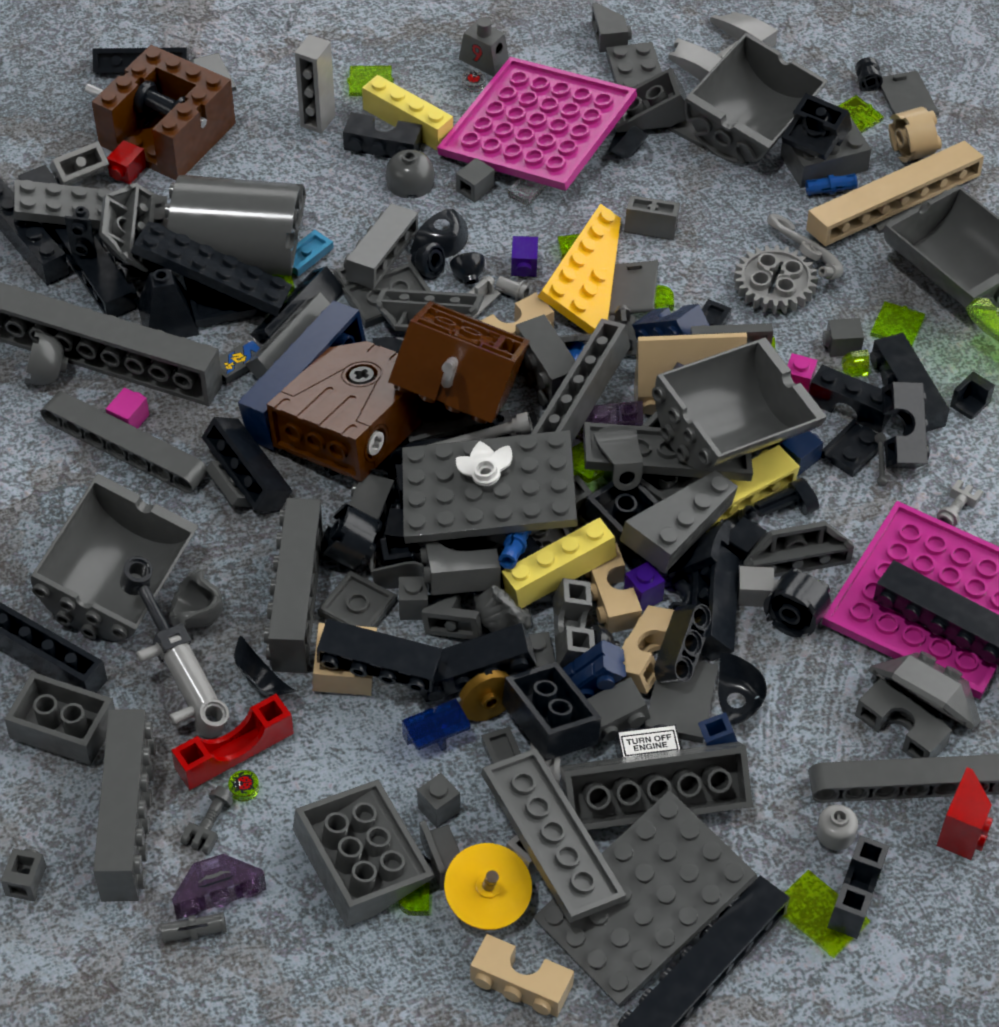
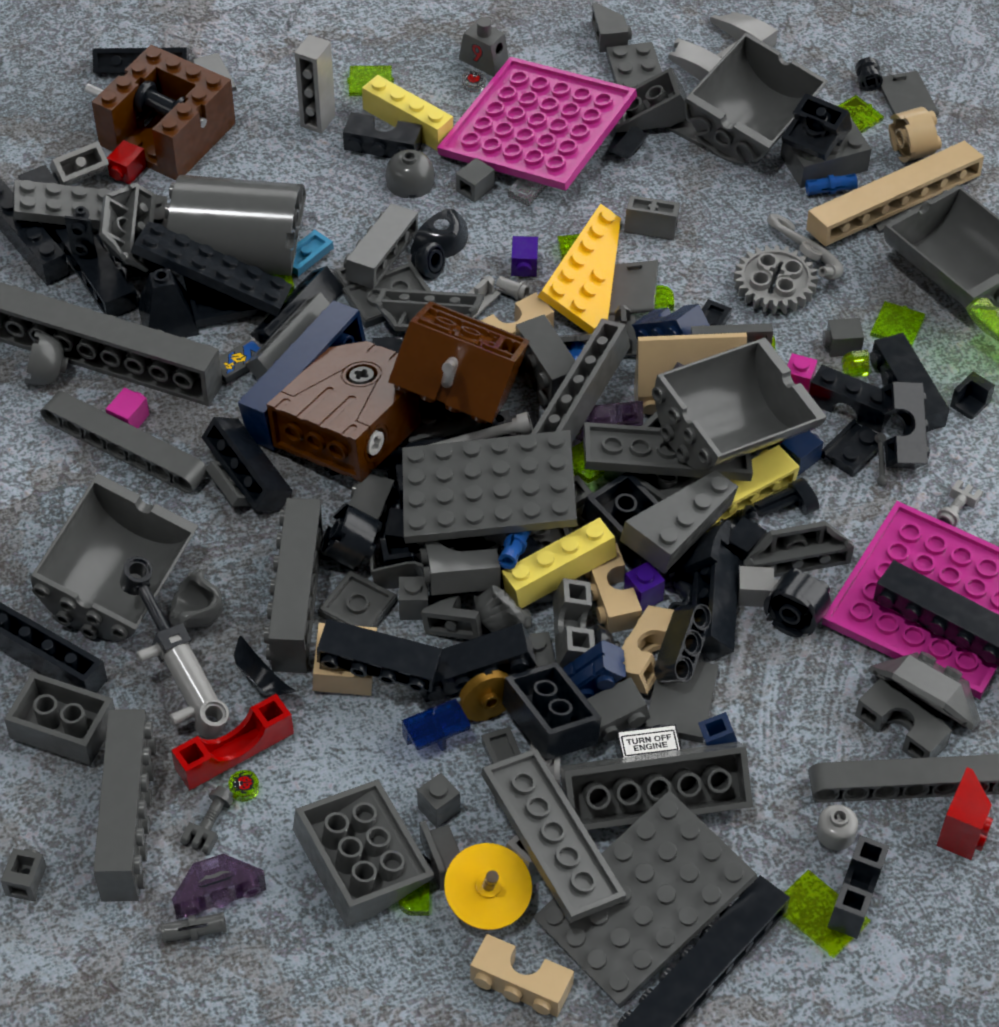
(468, 266): black brick -> none
(484, 463): white plate -> none
(623, 451): dark grey piece -> none
(744, 678): black piece -> none

